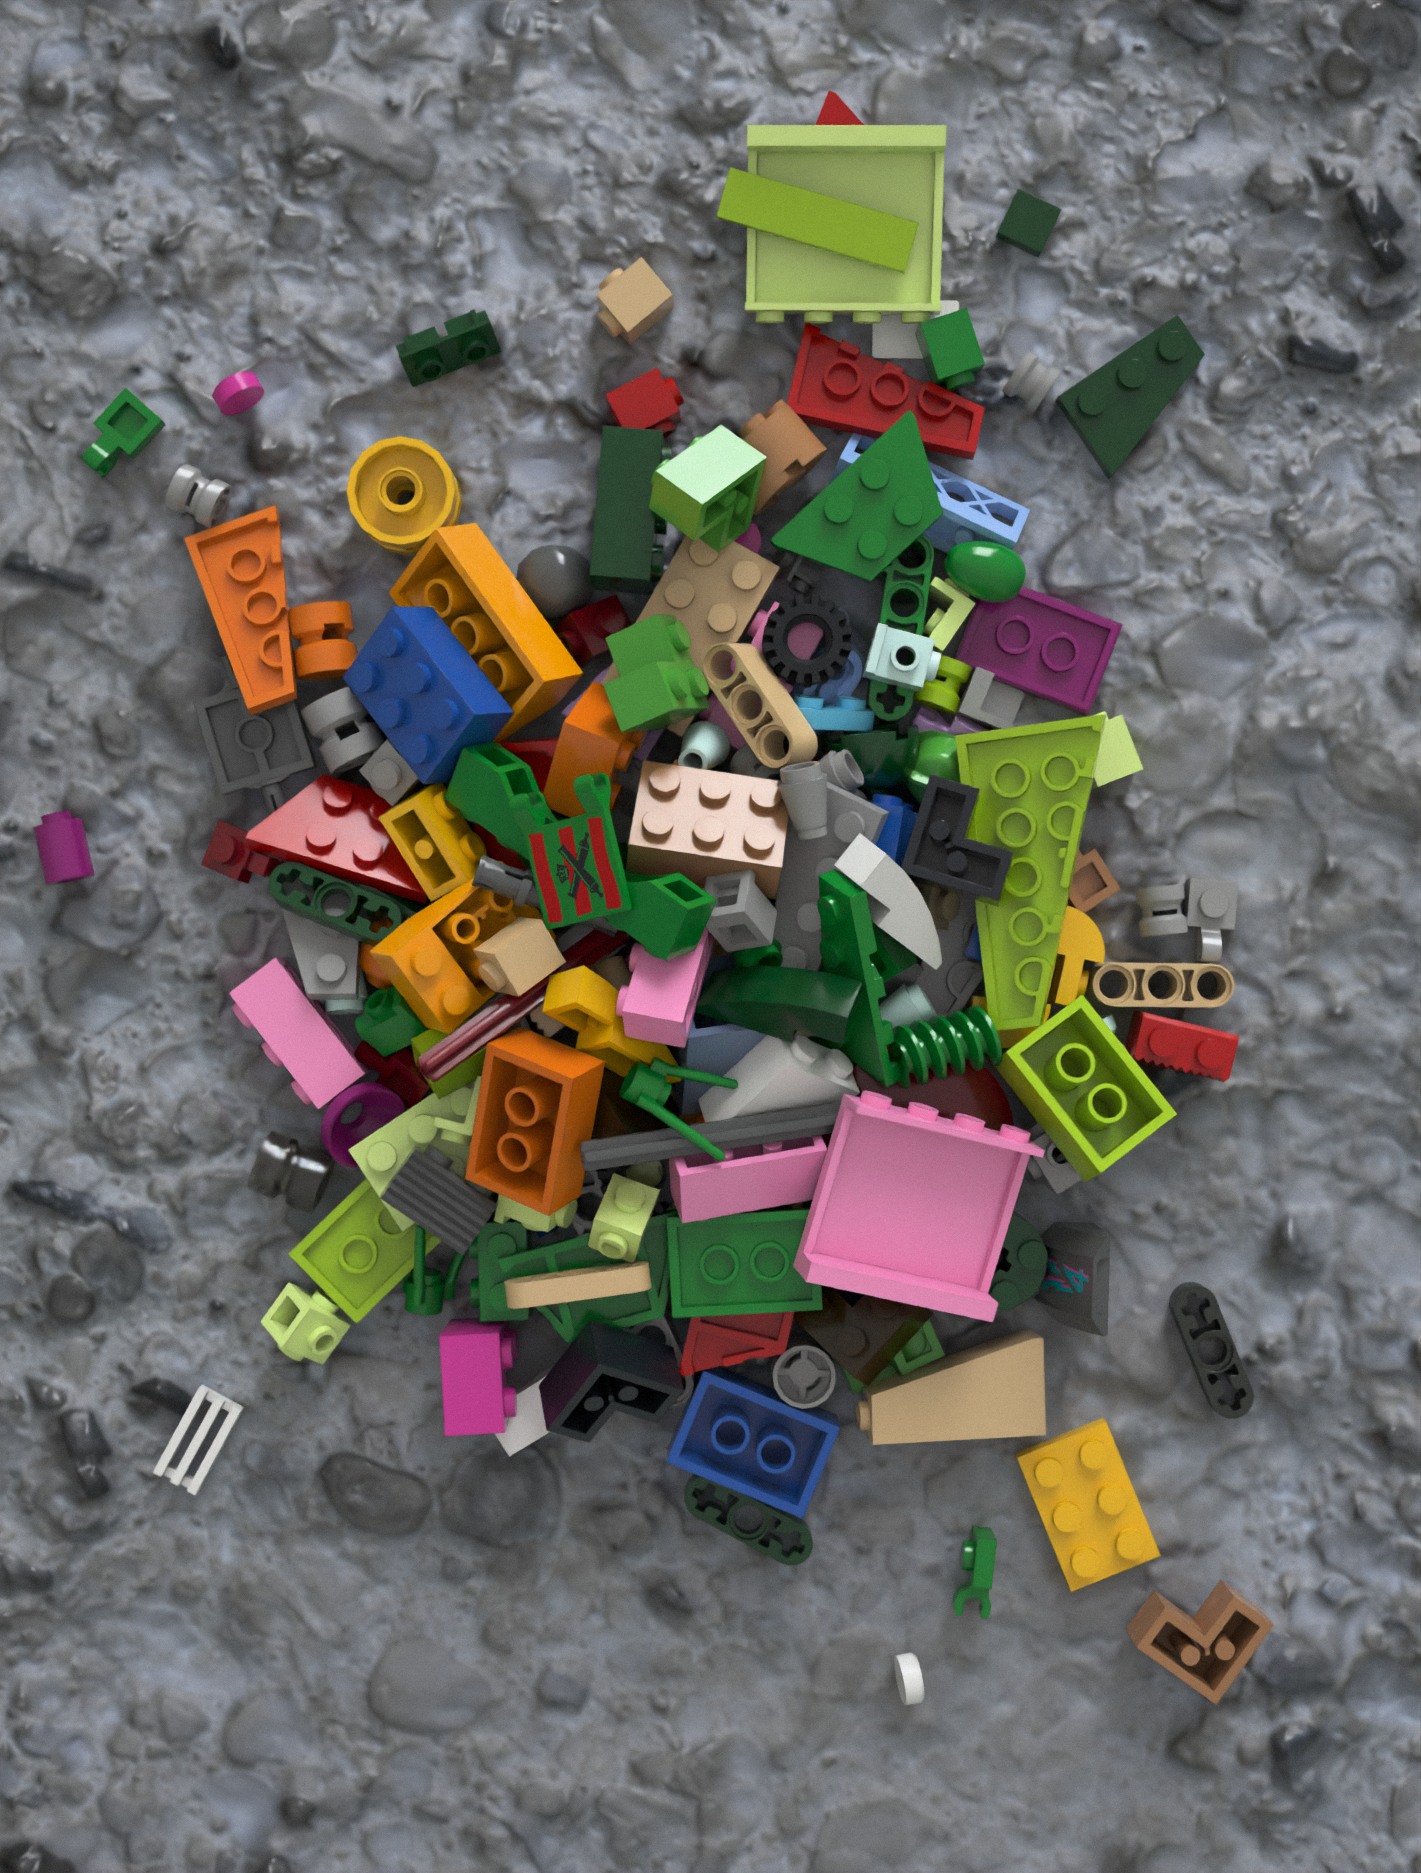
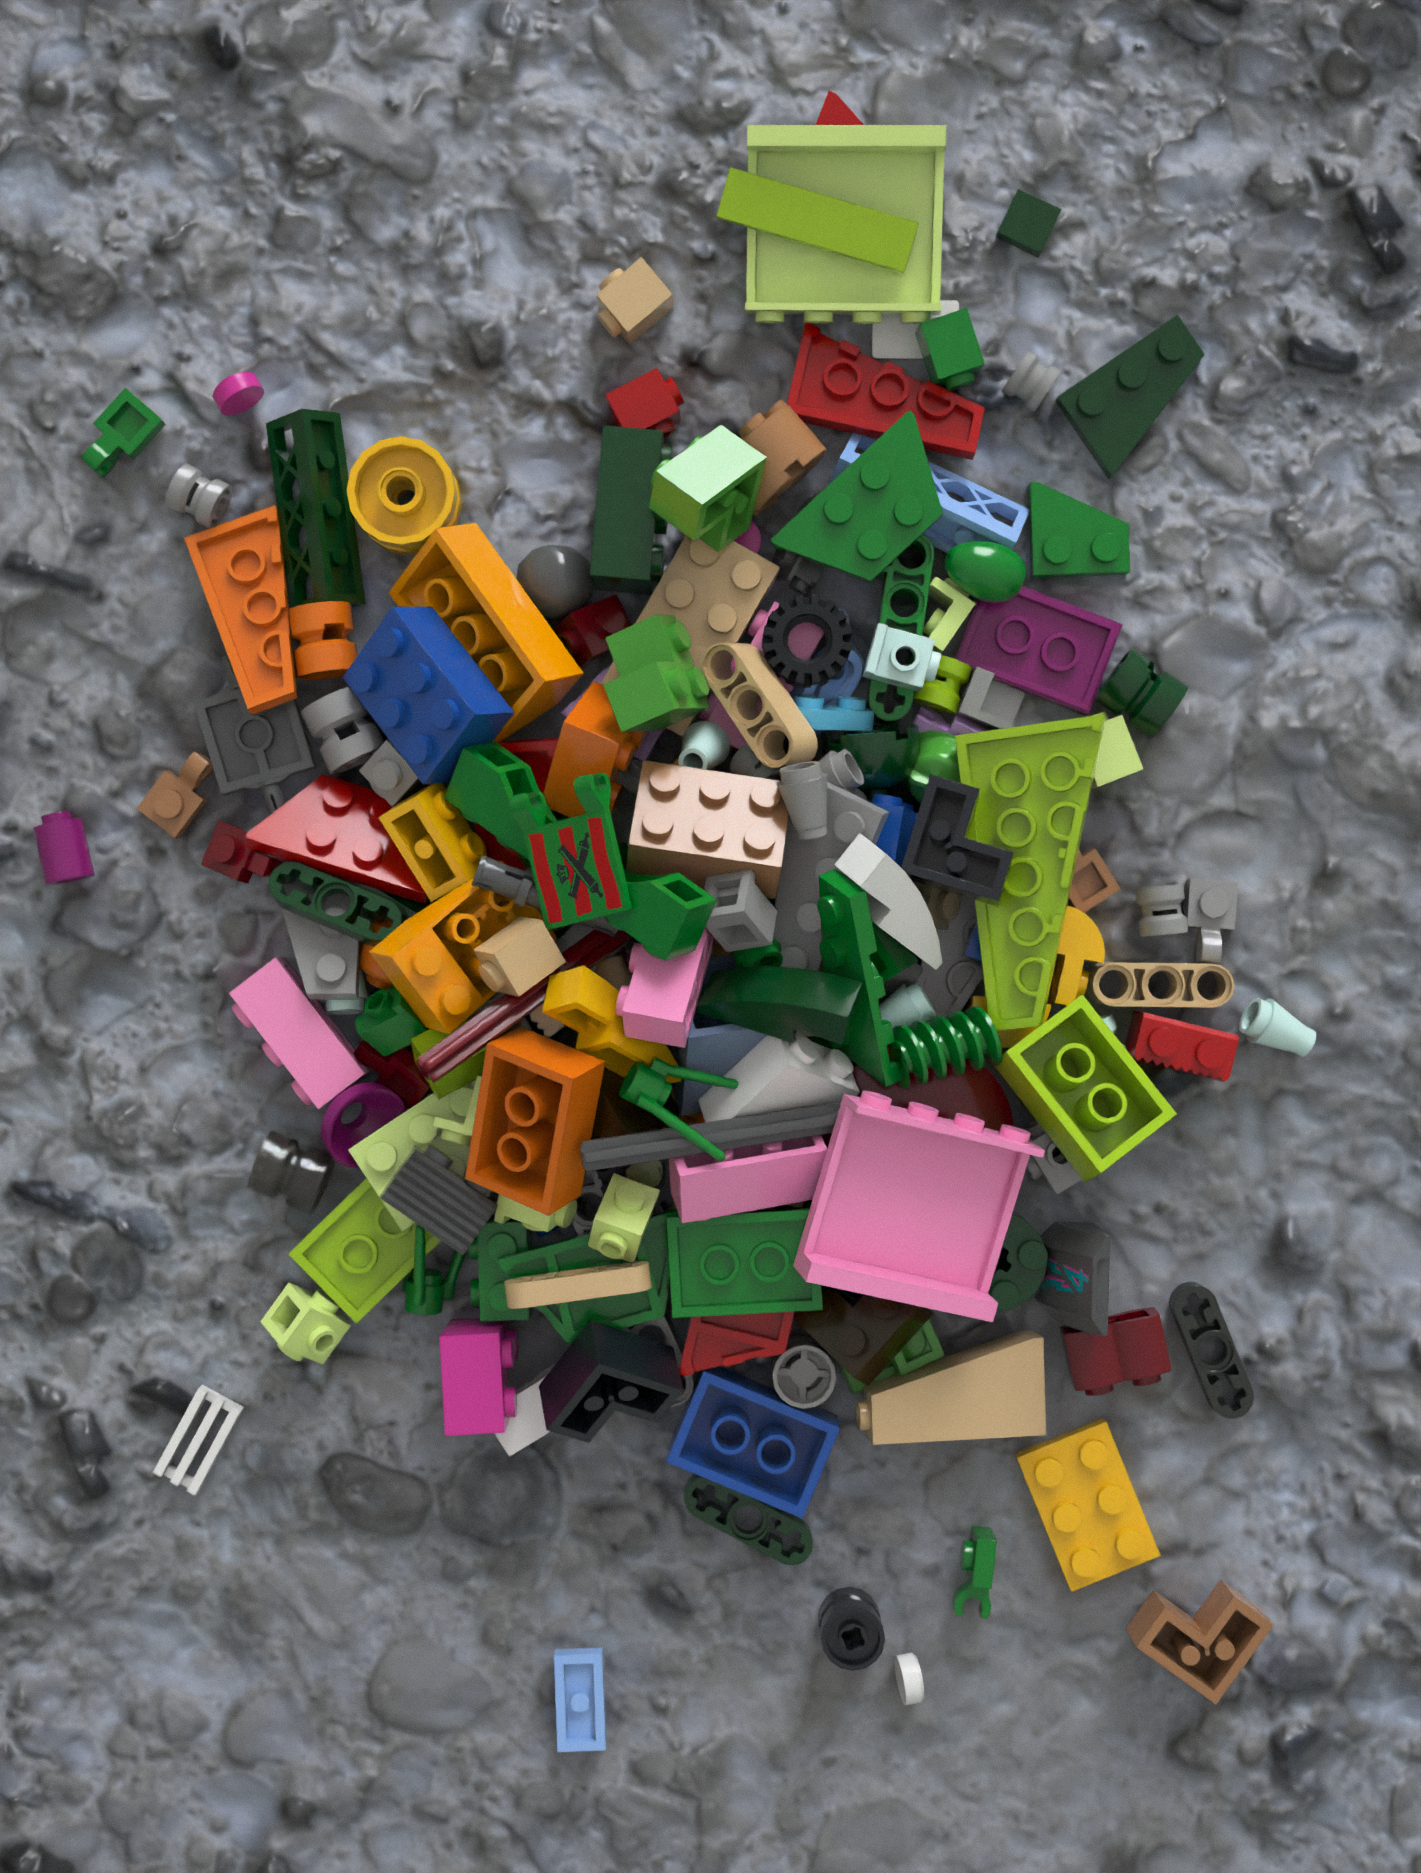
(175, 799): none -> medium nougat plate
(321, 508): none -> dark green fence
(467, 343): dark green hinge -> none
(580, 1699): none -> light blue plate
(851, 1628): none -> black wheel
(1073, 537): none -> green wing
(1130, 1351): none -> dark red brick
(1141, 693): none -> dark green wheel
(1274, 1027): none -> light aqua cone

